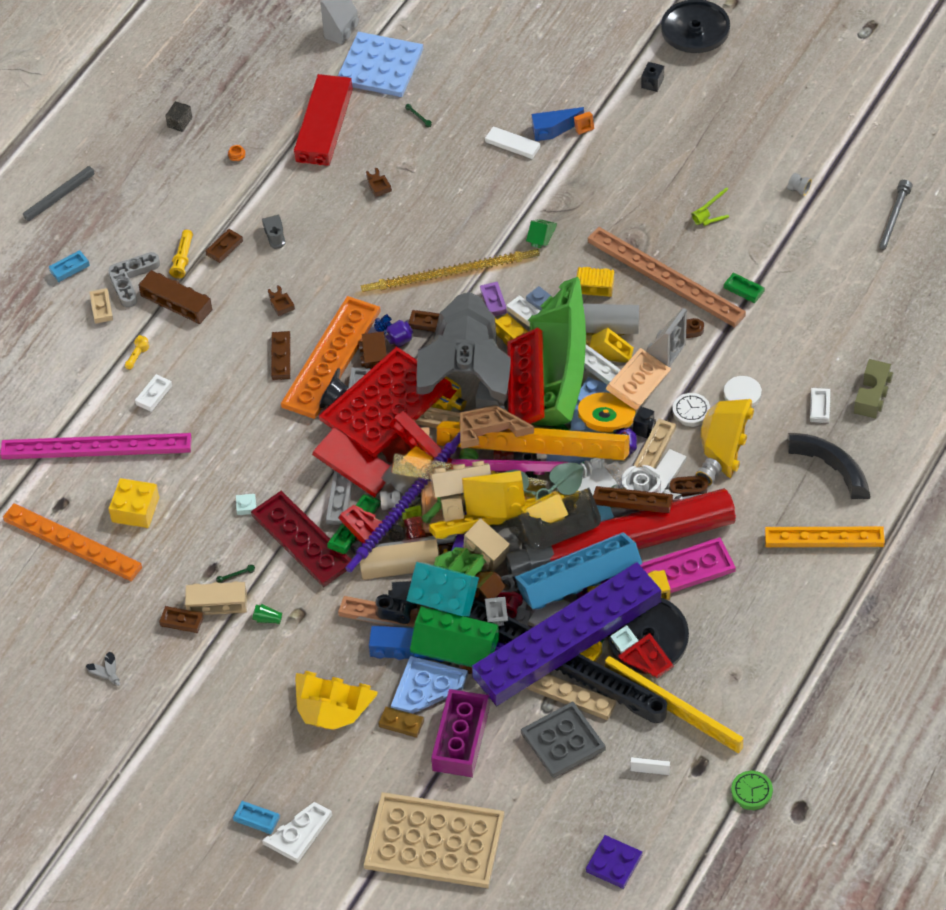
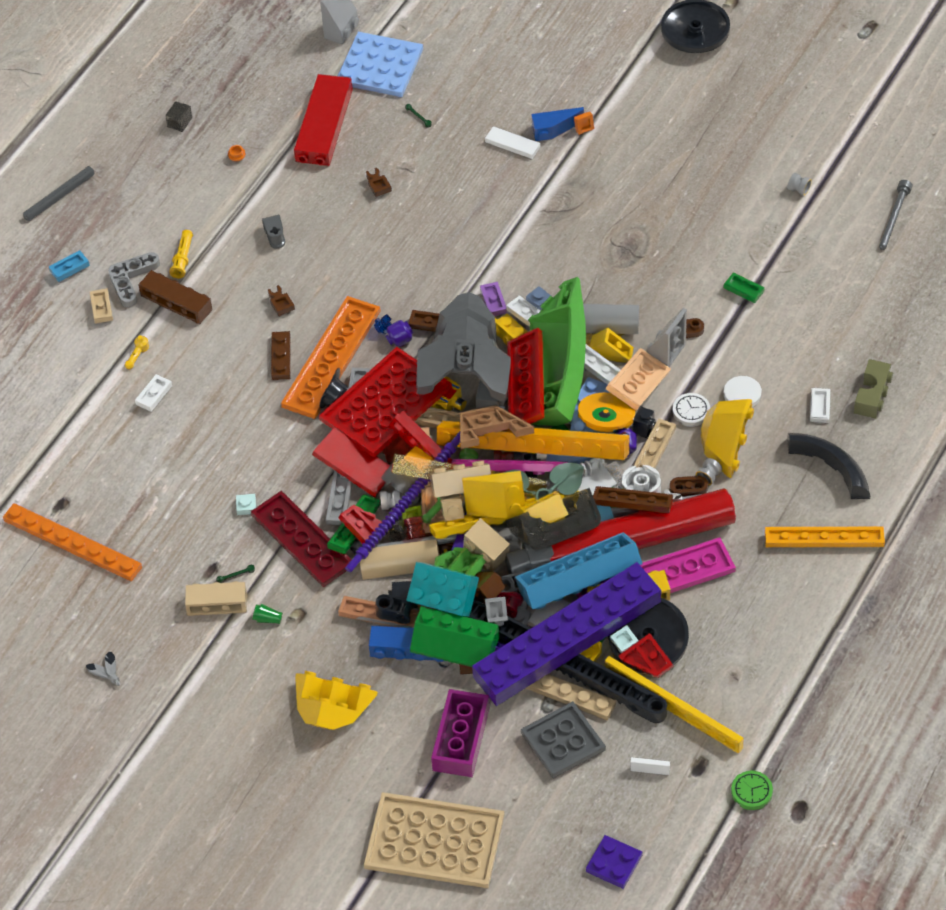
(96, 446): dark pink plate -> none
(134, 503): yellow brick -> none
(181, 619): reddish brown plate -> none
(224, 245): reddish brown plate -> none
(256, 817): dark azure plate -> none
(300, 833): white wing -> none
(373, 348): reddish brown brick -> none
(382, 284): clear yellow hose -> none
(401, 722): pearl gold plate -> none
(426, 684): light blue plate -> none
(540, 232): green slope -> none
(596, 281): yellow brick -> none
(652, 76): black brick -> none
(667, 277): nougat plate -> none
(670, 467): white tile -> none
(701, 215): lime plant -> none

